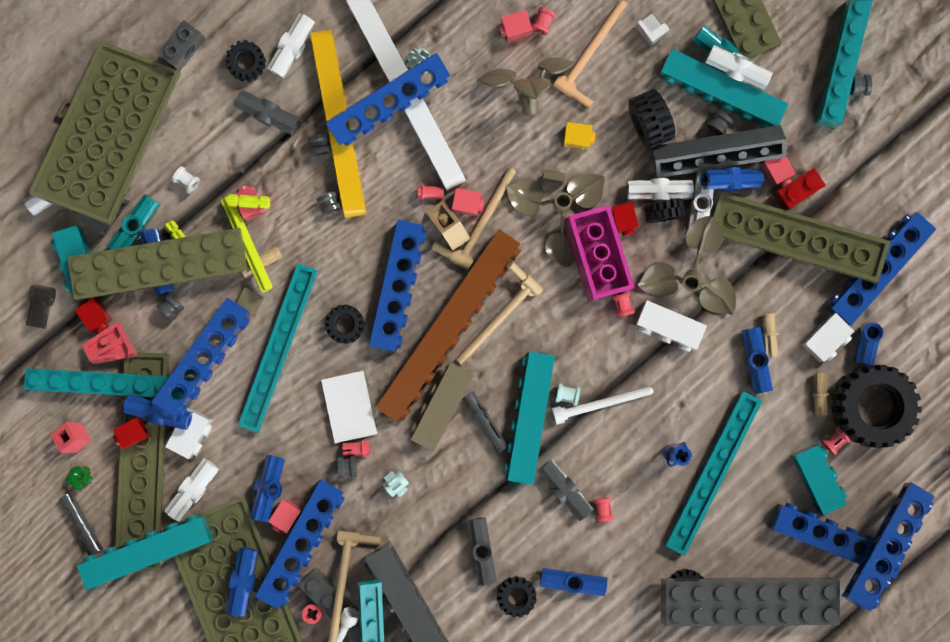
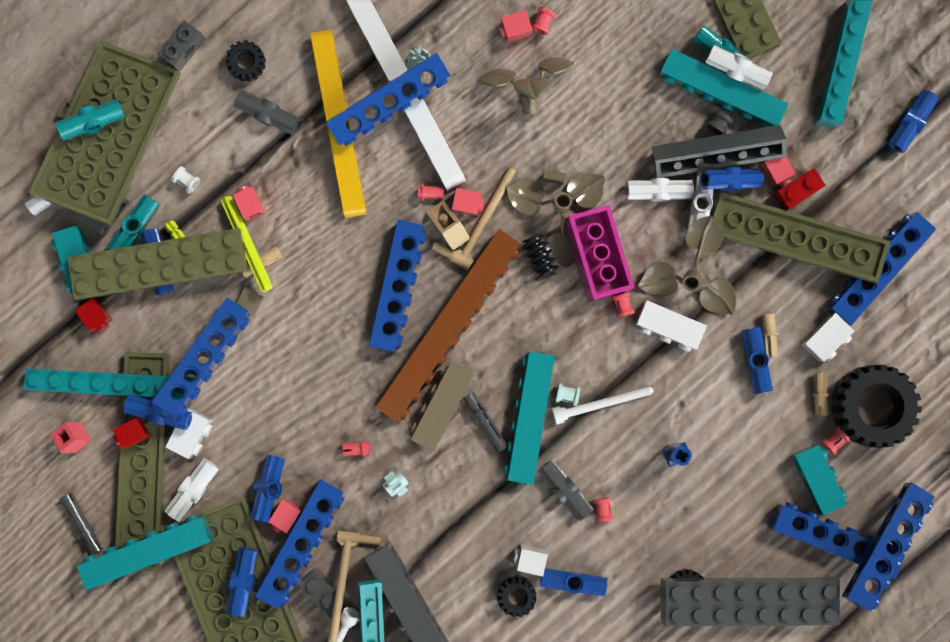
(40, 301): clear smoke piece -> none
(79, 477): green plant -> none
(90, 120): none -> teal piece
(109, 345): coral wing -> none
(170, 307): dark grey wheel -> none
(248, 201): neon yellow axle -> none
(278, 348): teal plate -> none
(291, 45): white piece -> none
(312, 619): coral bush -> none
(319, 144): dark grey wheel -> none
(329, 203): dark grey wheel -> none
(335, 314): black tyre -> none
(347, 467): dark grey wheel -> none
(349, 406): white tile -> none
(480, 537): dark grey piece -> none
(529, 287): tan bar -> none
(530, 560): none -> white brick
(539, 257): none -> black piece
(567, 84): light nougat bar -> none
(578, 136): yellow brick -> none
(625, 218): red brick -> none
(651, 30): white panel -> none
(651, 118): black tyre -> none
(664, 210): black tyre -> none
(713, 473): teal plate -> none
(861, 85): dark grey wheel -> none
(867, 346): blue piece -> none
(913, 121): none -> blue piece

